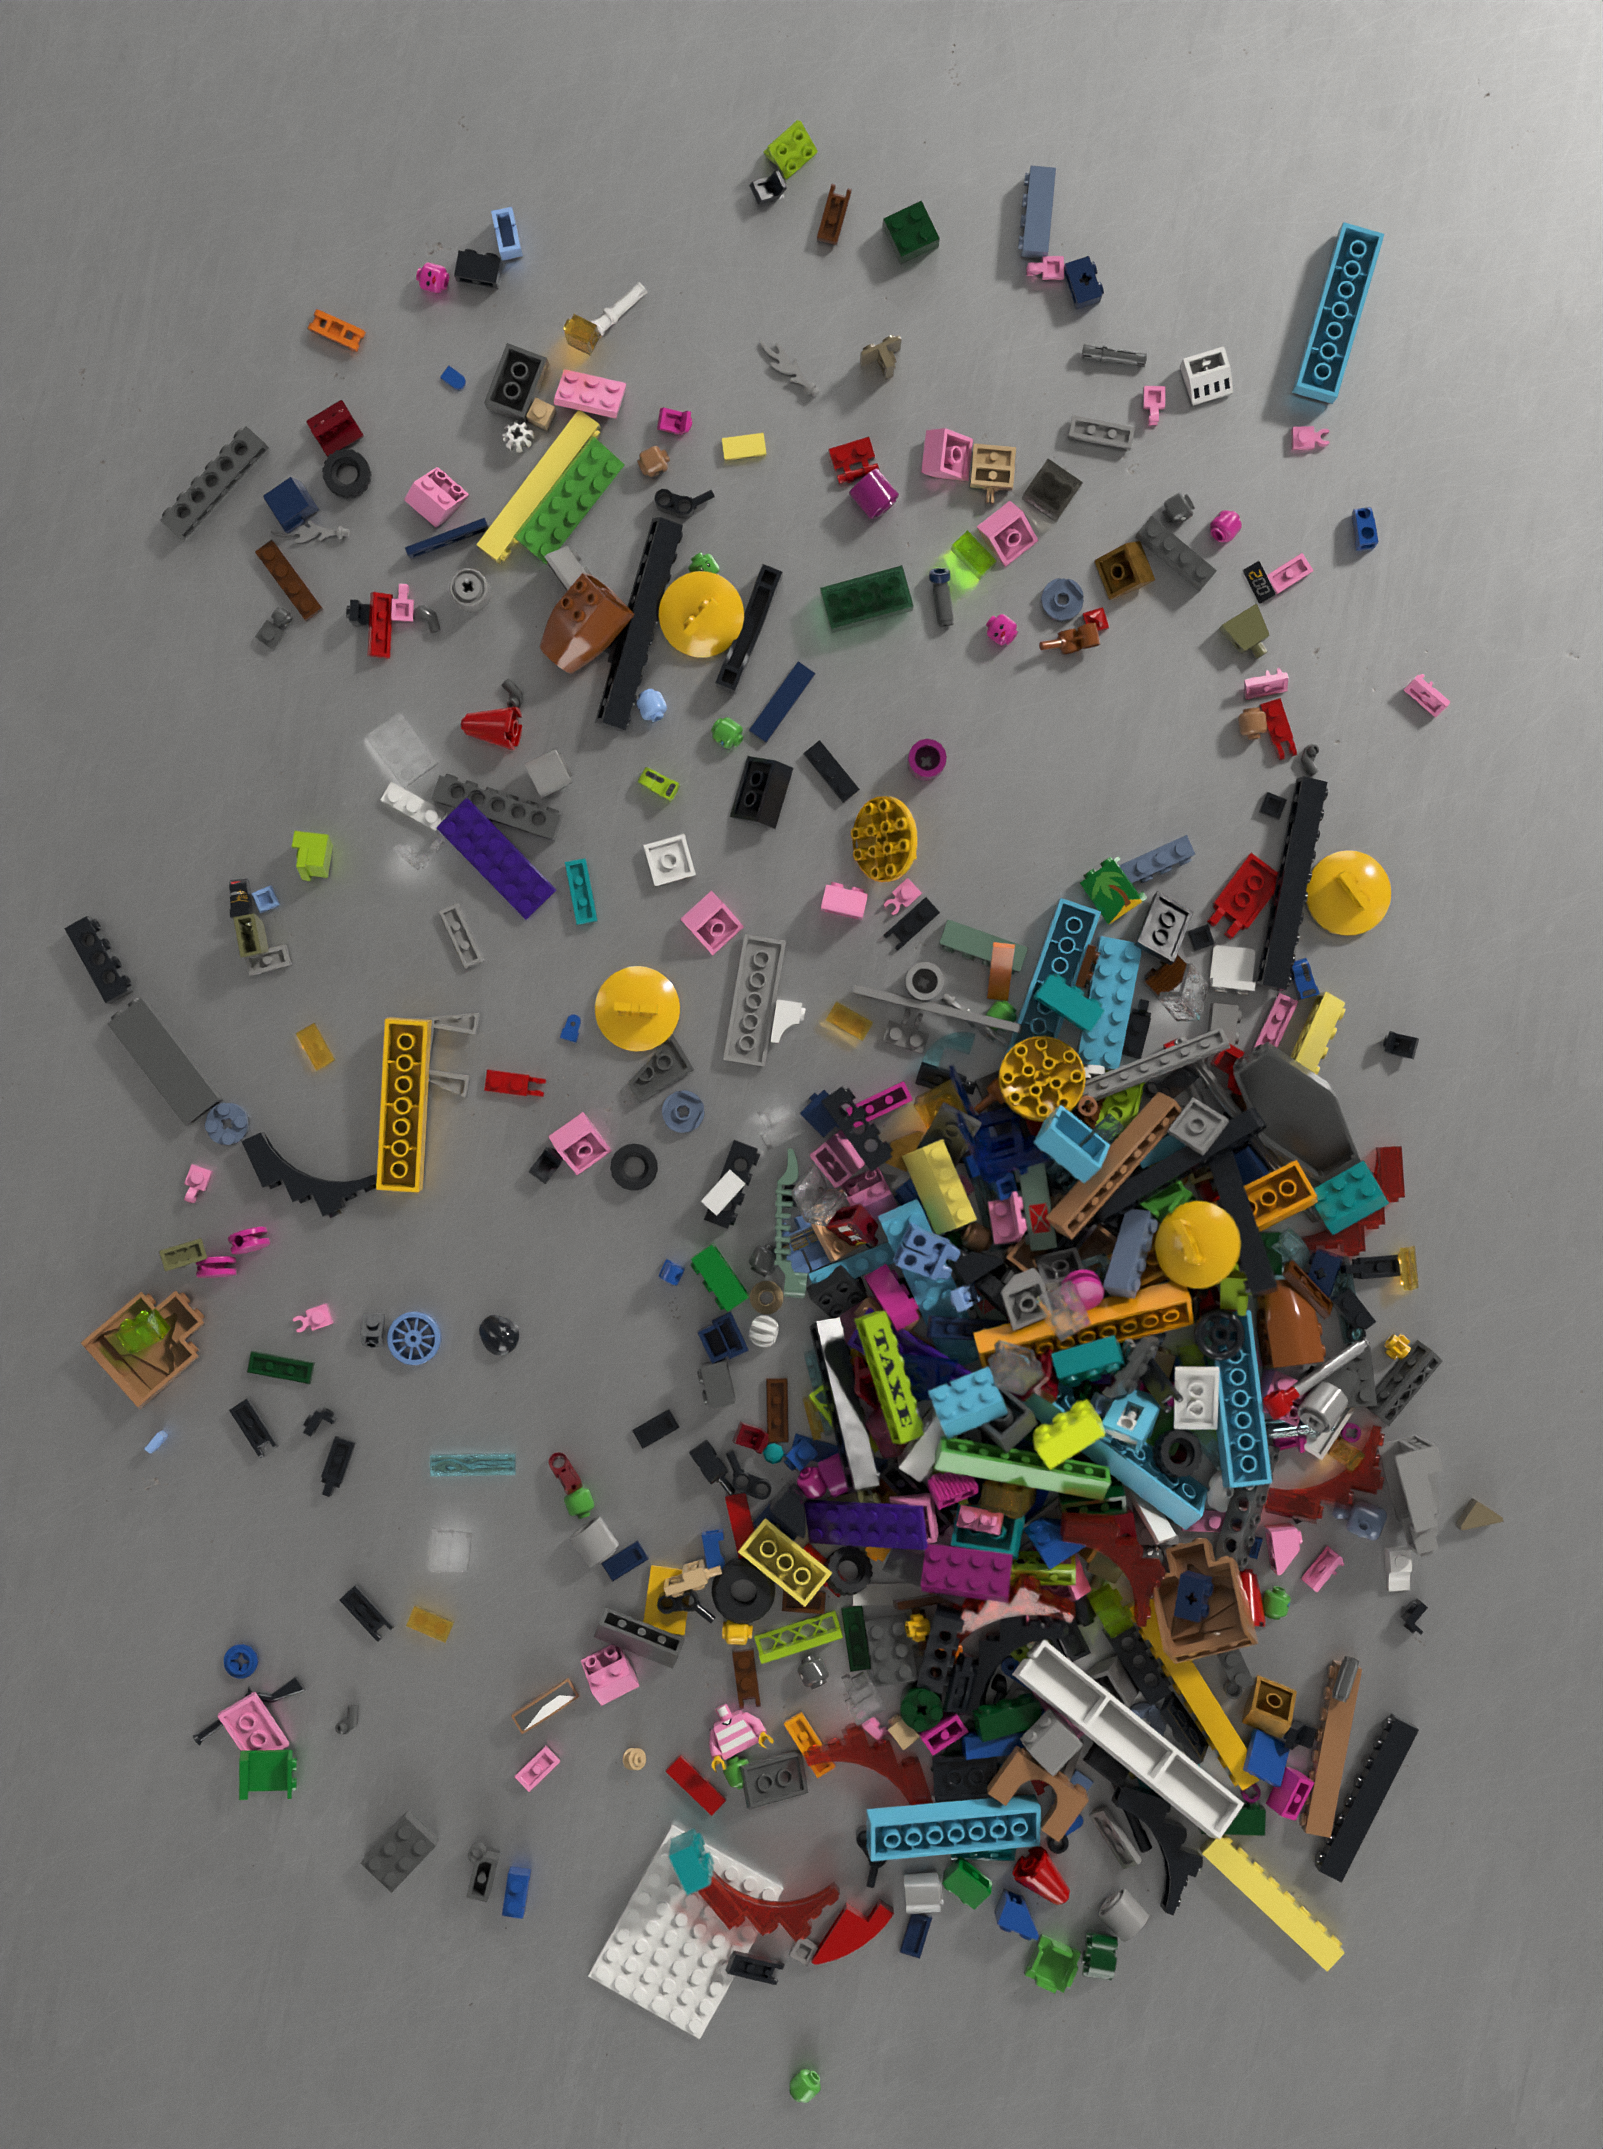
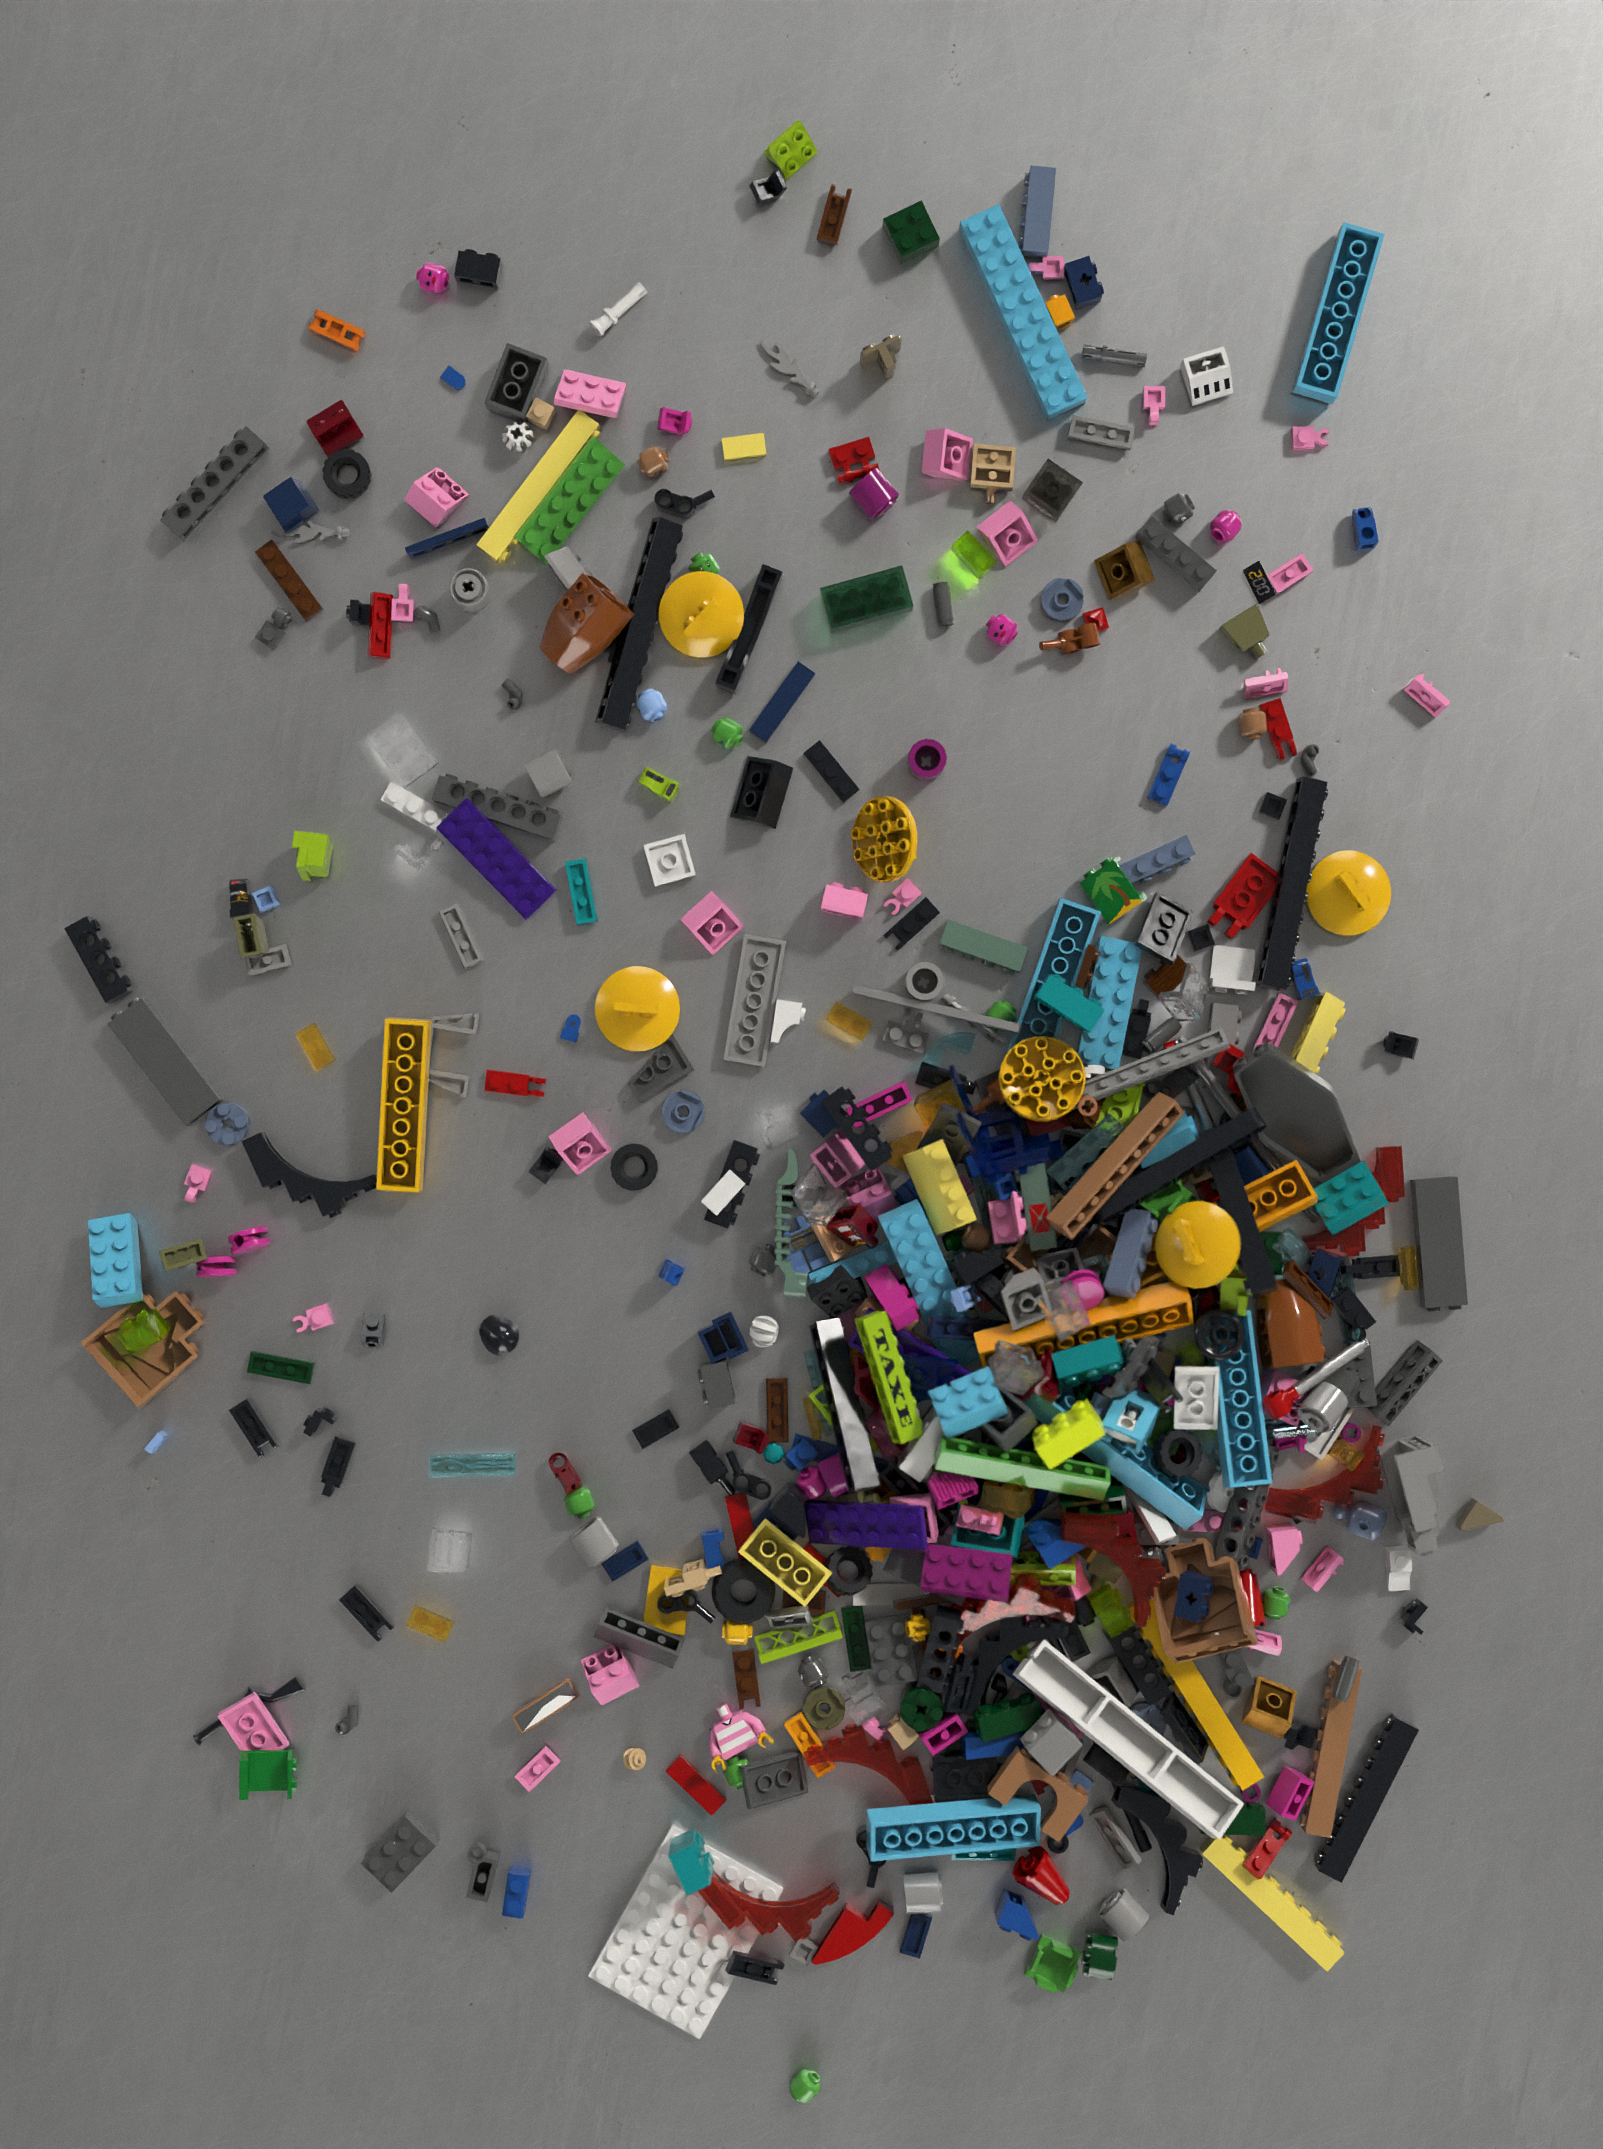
(115, 1260): none -> medium azure brick
(233, 1667): blue gear -> none
(414, 1338): medium blue wheel -> none
(495, 726): red cone -> none
(507, 233): light blue brick -> none
(581, 334): clear yellow brick -> none
(719, 1278): green brick -> none
(765, 1286): tan piece -> none
(789, 1617): none -> light grey tile
(821, 1718): none -> olive plate
(925, 1253): medium blue hips -> none
(939, 575): dark blue tile -> none
(967, 1883): green brick -> none
(1000, 971): orange tile -> none
(1022, 312): none -> medium azure brick
(1060, 311): none -> light orange brick
(1060, 1139): medium azure piece -> none
(1161, 1035): none -> dark grey piece
(1168, 775): none -> blue plate
(1197, 1126): light grey tile -> none
(1266, 1758): blue tile -> none
(1266, 1849): none -> red plate
(1267, 1643): none -> bright pink plate
(1397, 1346): yellow gear -> none
(1439, 1243): none -> dark grey brick

